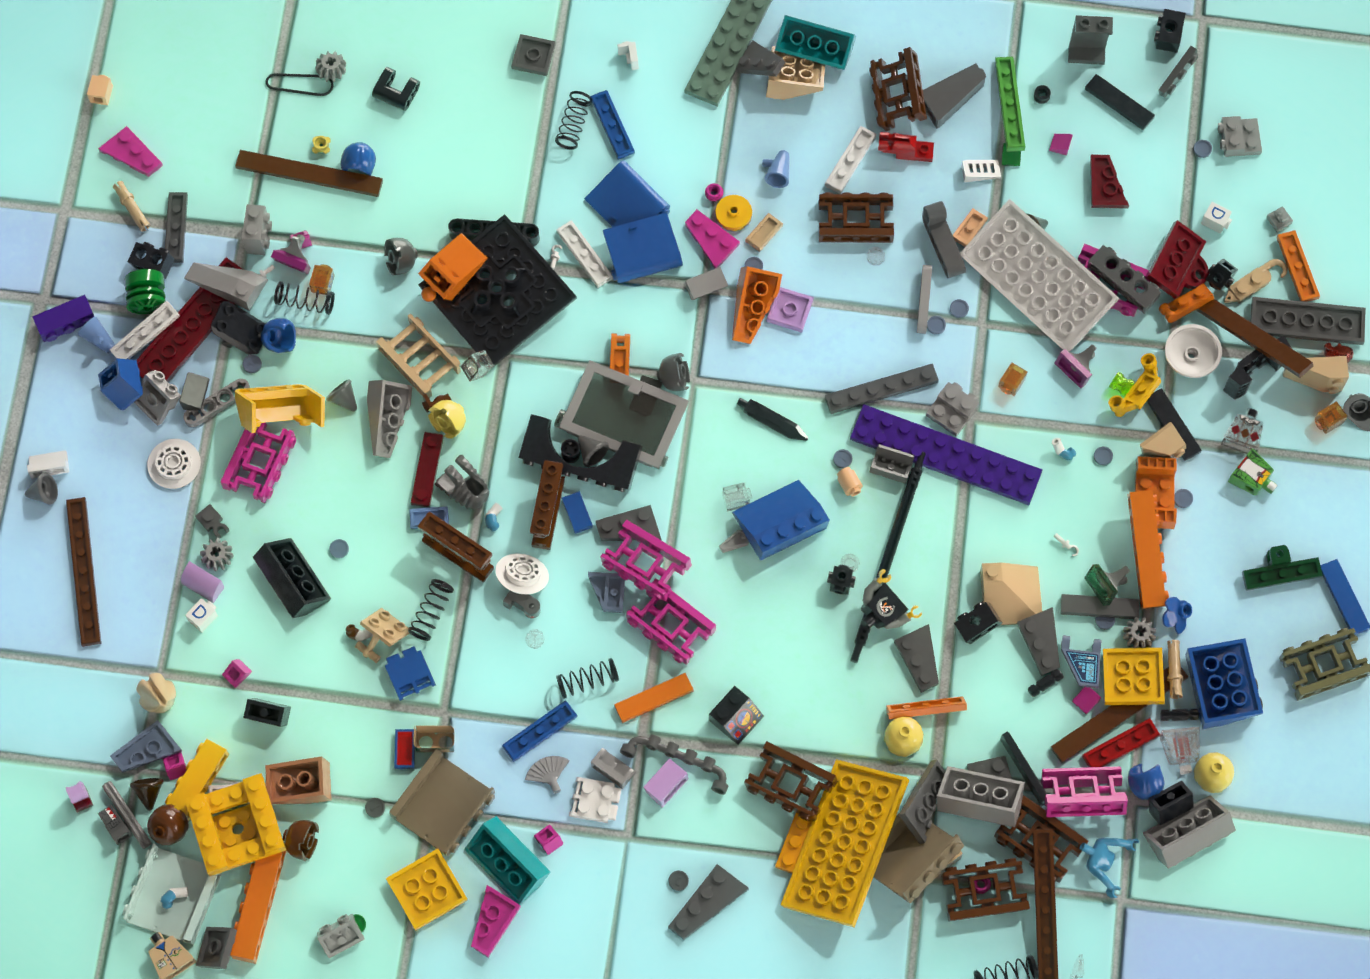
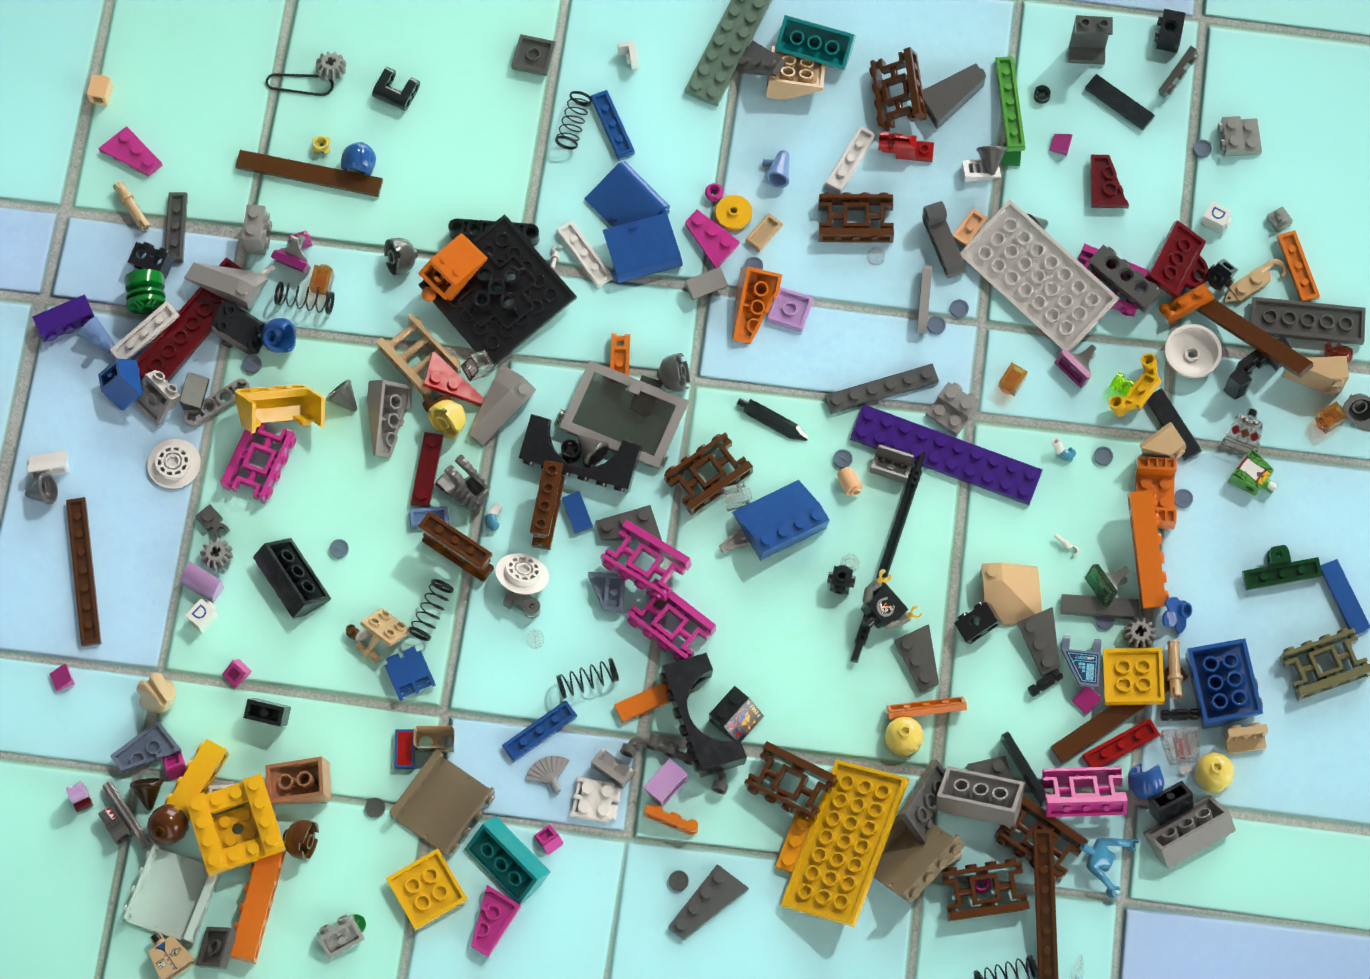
(62, 677): none -> dark pink slope
(171, 894): arm -> none
(446, 380): none -> wing
(503, 399): none -> light grey wedge
(672, 820): none -> orange plate
(708, 753): none -> black arch
(714, 486): none -> reddish brown fence
(991, 157): none -> dark grey hat
(1246, 739): none -> tan bracket

